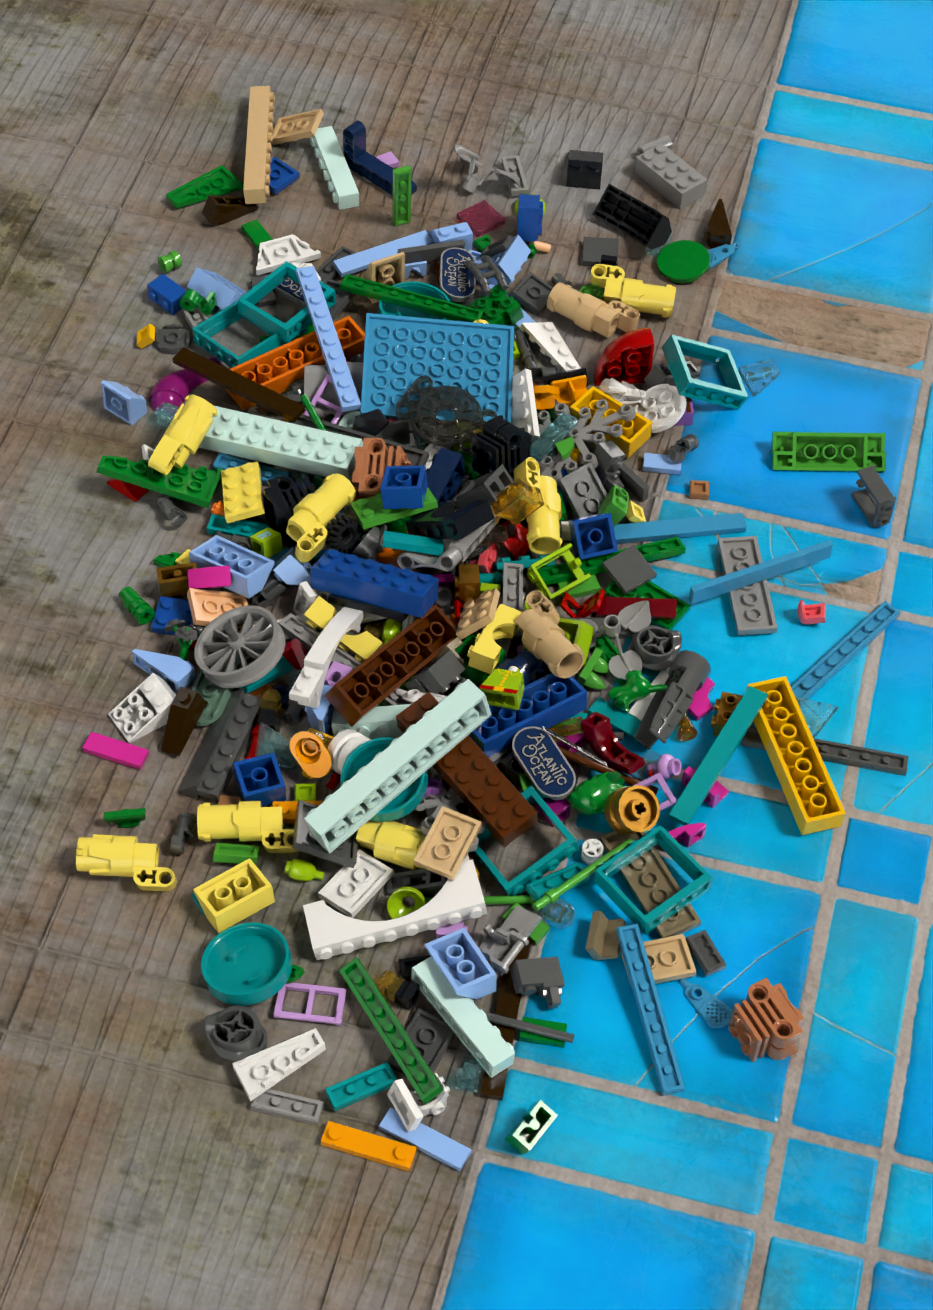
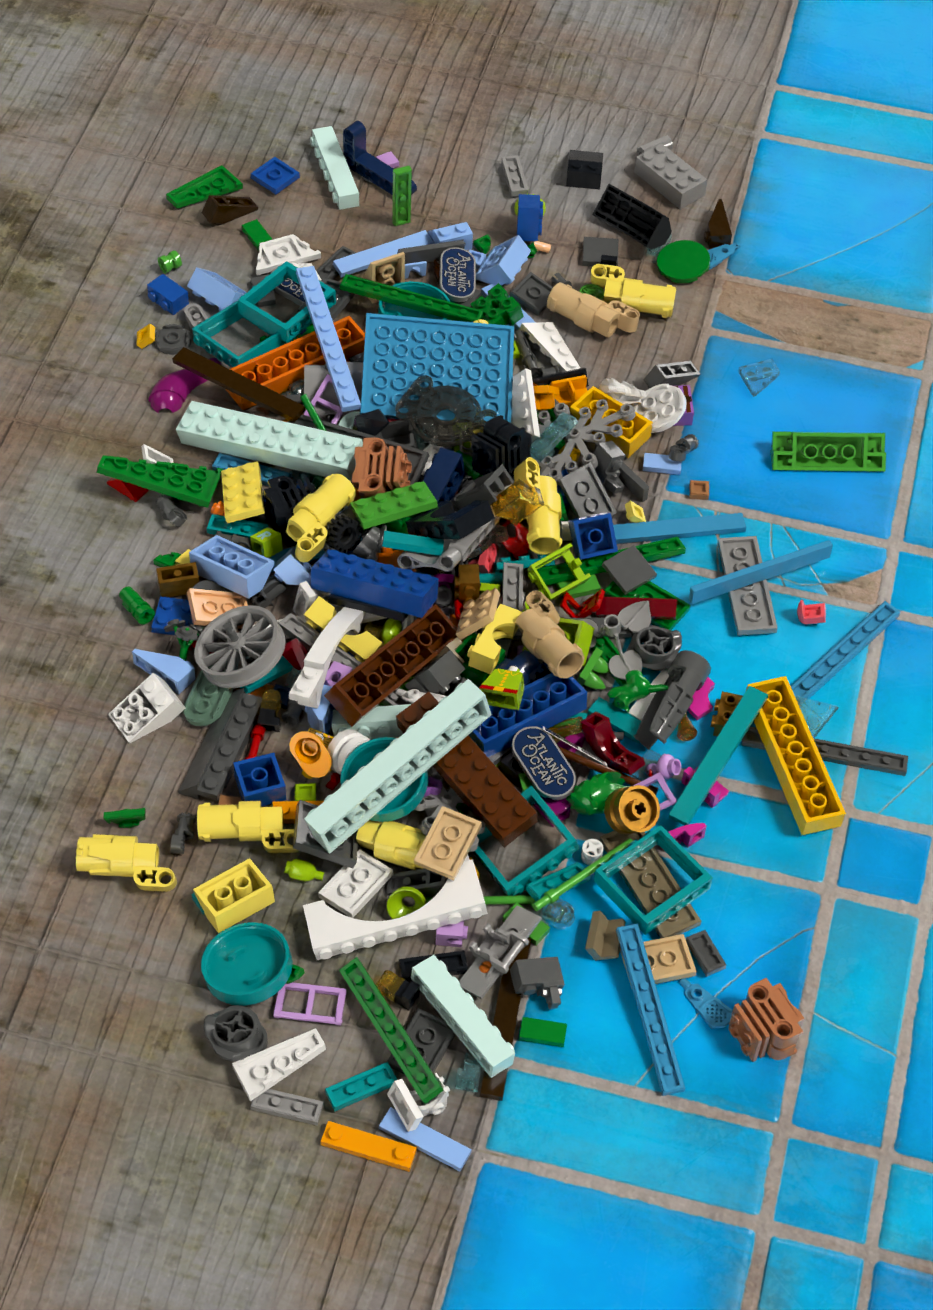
(115, 750): dark pink tile -> none
(123, 402): light blue slope -> none
(165, 414): clear light blue head -> none
(182, 718): dark brown slope -> none
(183, 434): light yellow piece -> none
(191, 300): green leg -> none
(209, 577): dark pink slope -> none
(235, 853): bright green tile -> none
(259, 145): tan brick -> none
(272, 742): clear light blue wing -> none
(297, 126): tan plate -> none
(404, 487): blue brick -> none
(463, 964): light blue slope -> none
(471, 181): light grey plant -> none
(481, 218): clear pink tile -> none
(481, 277): dark grey piece -> none
(497, 247): dark grey tile -> none
(529, 1027): dark grey bar -> none
(530, 1130): brick -> none
(565, 447): bright green tile -> none
(615, 503): bright green slope -> none
(626, 358): red brick -> none
(731, 396): teal window -> none
(876, 499): dark grey window -> none

